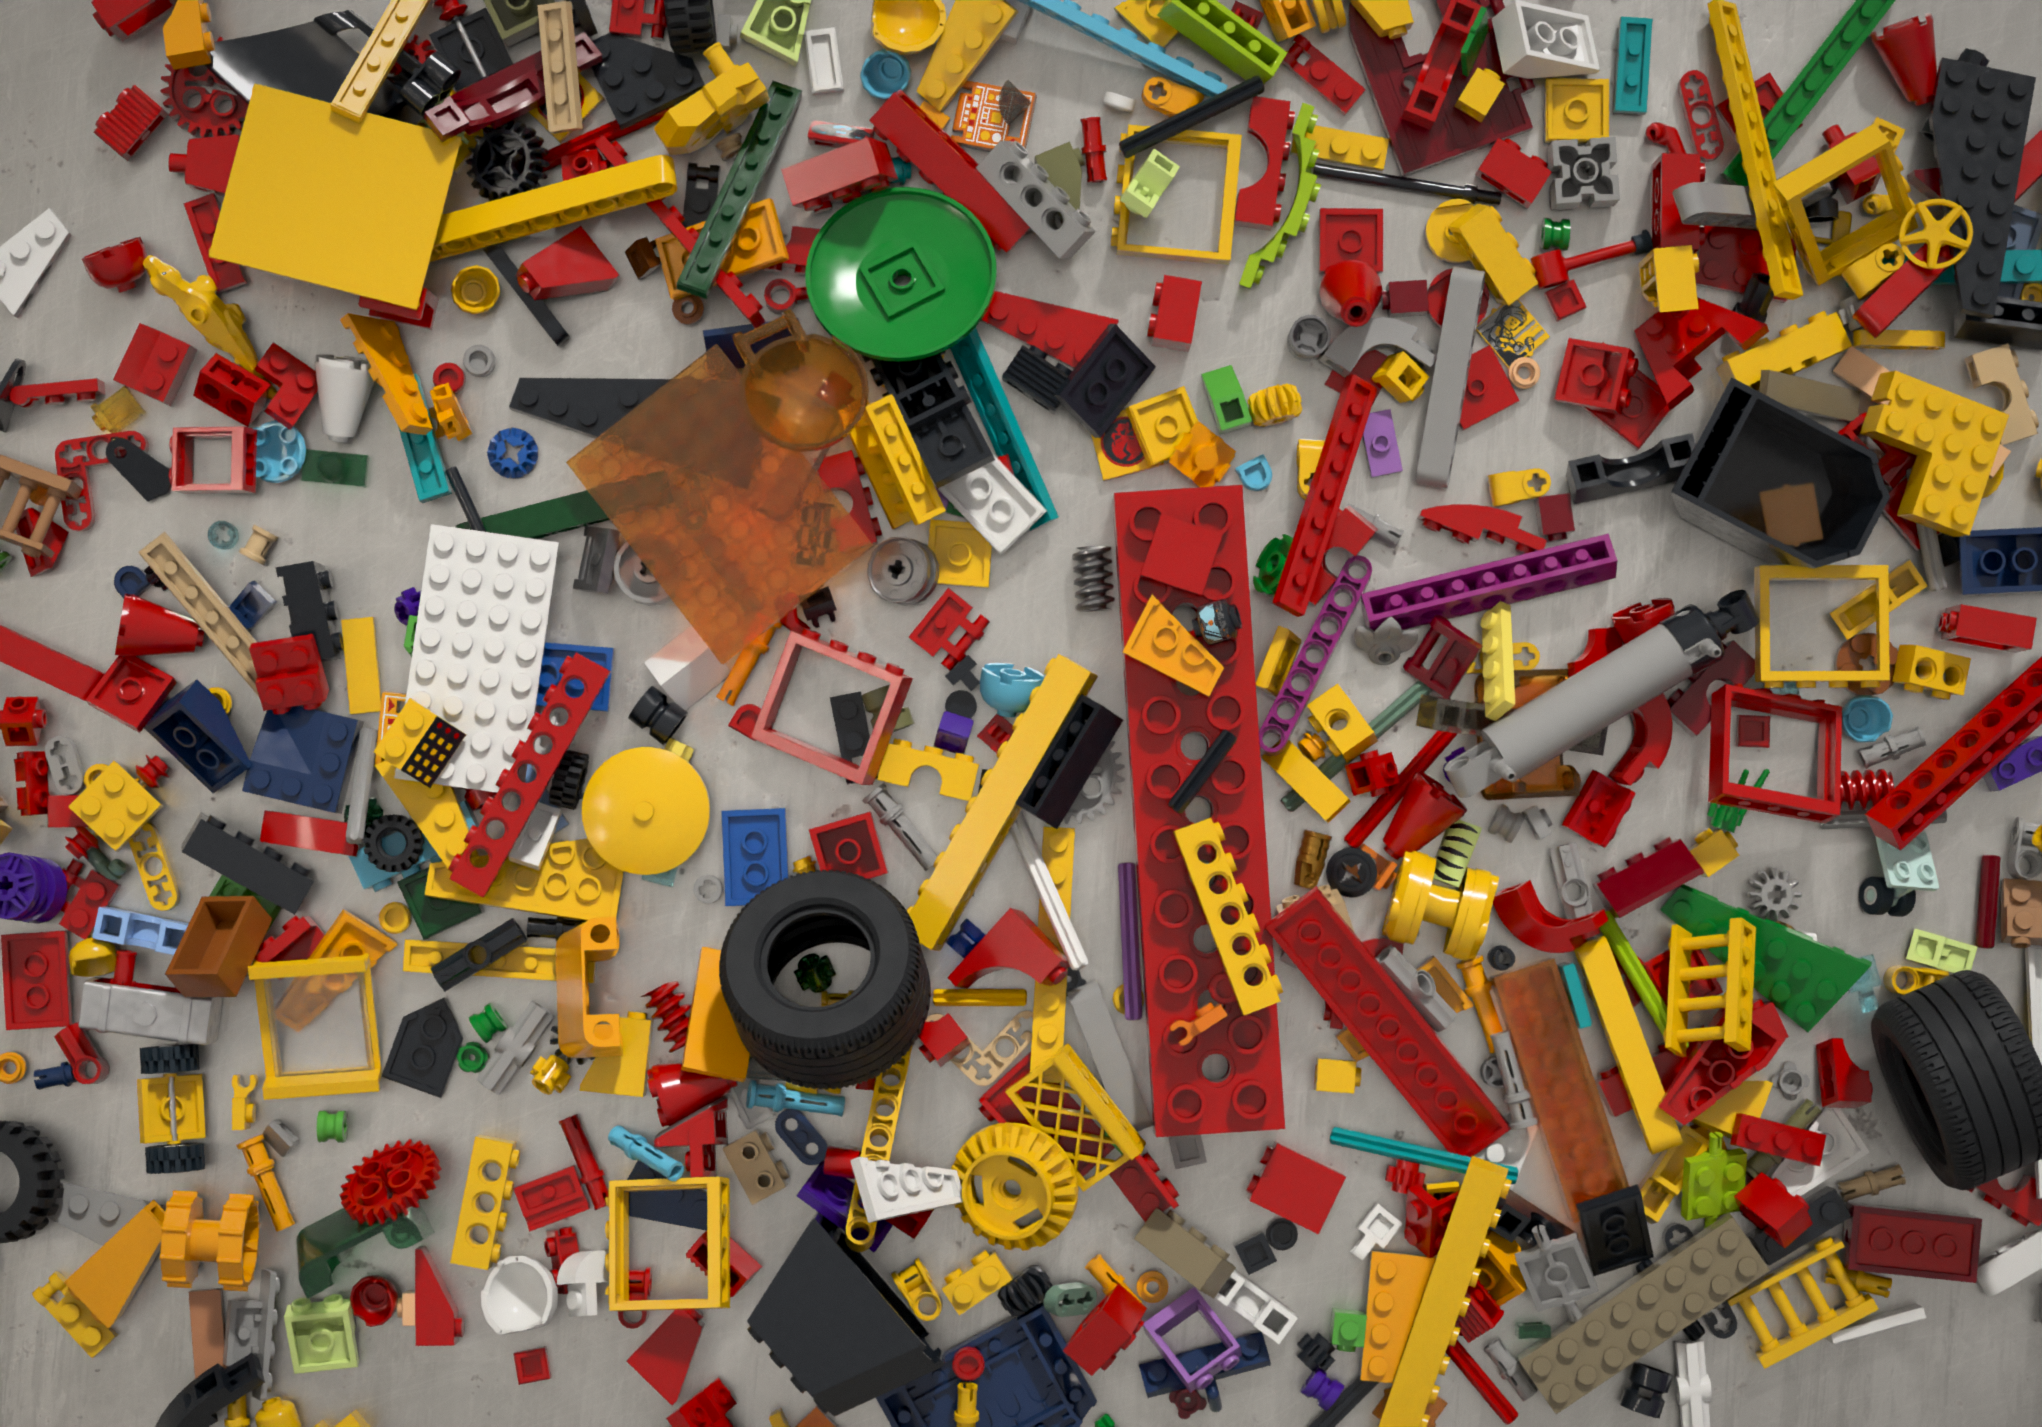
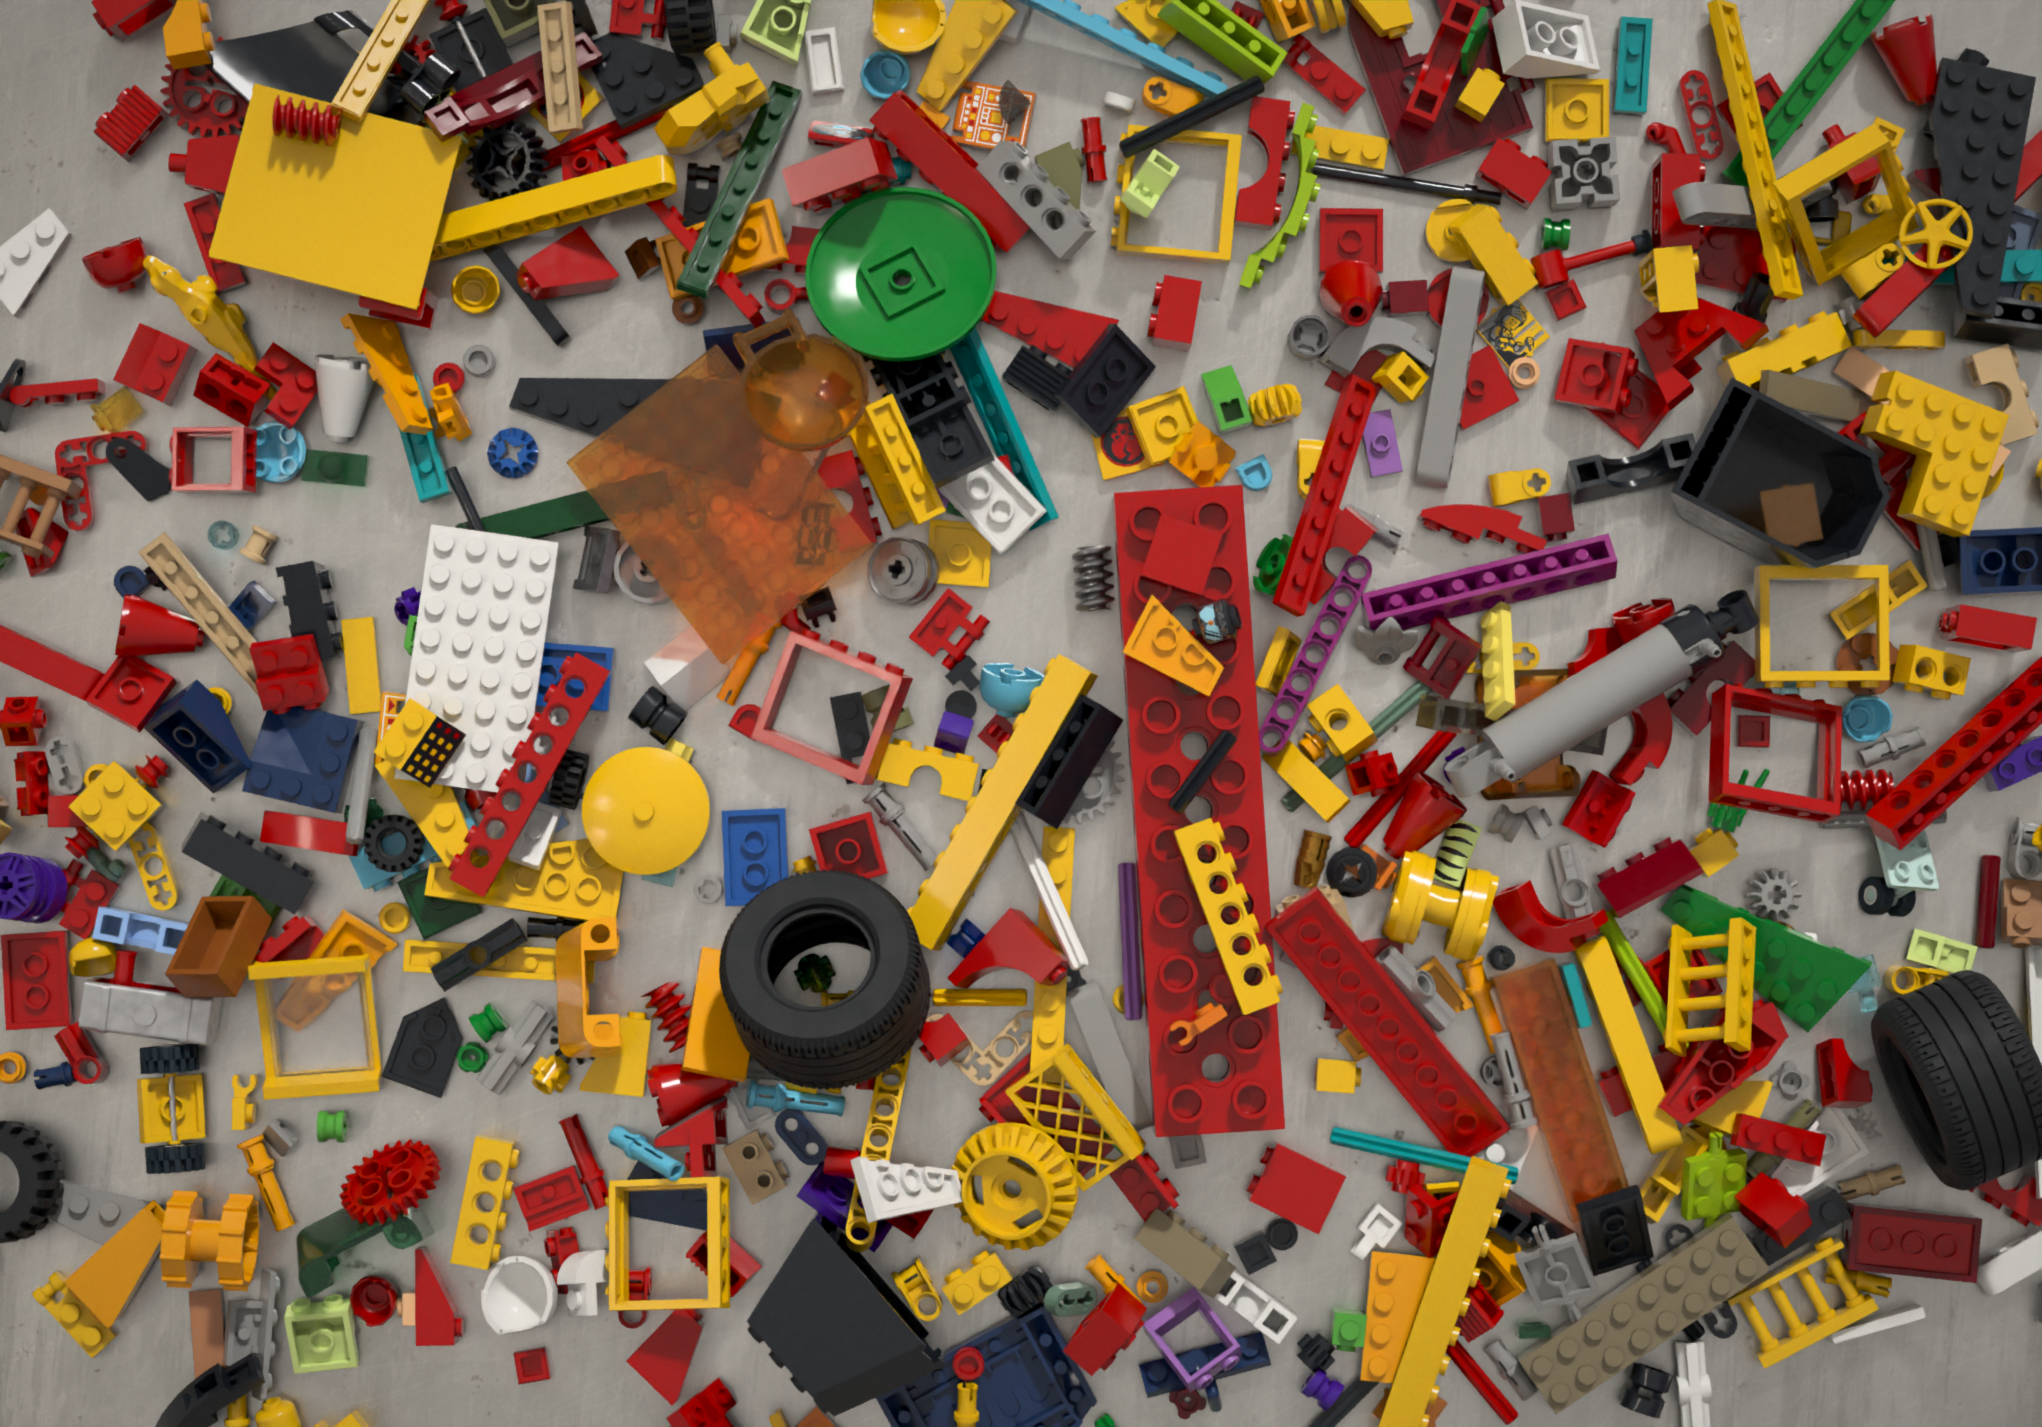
(306, 121): none -> red piece

